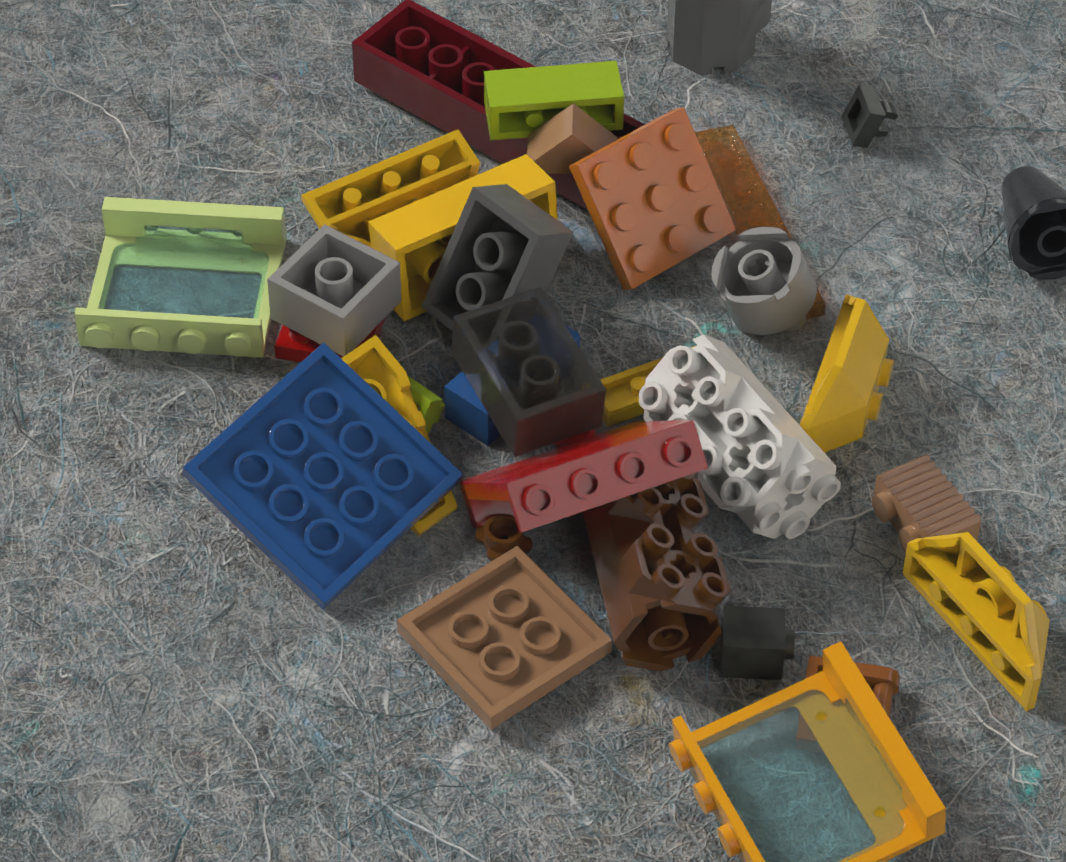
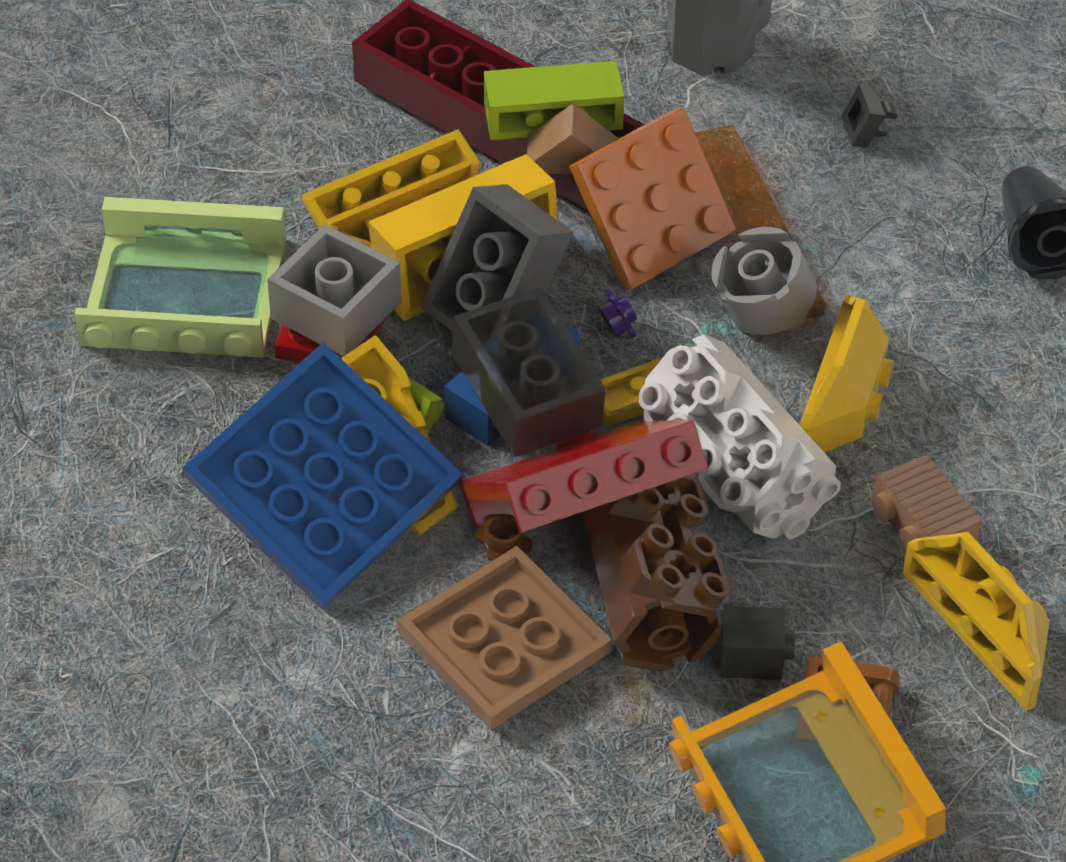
(618, 314): none -> dark purple plate

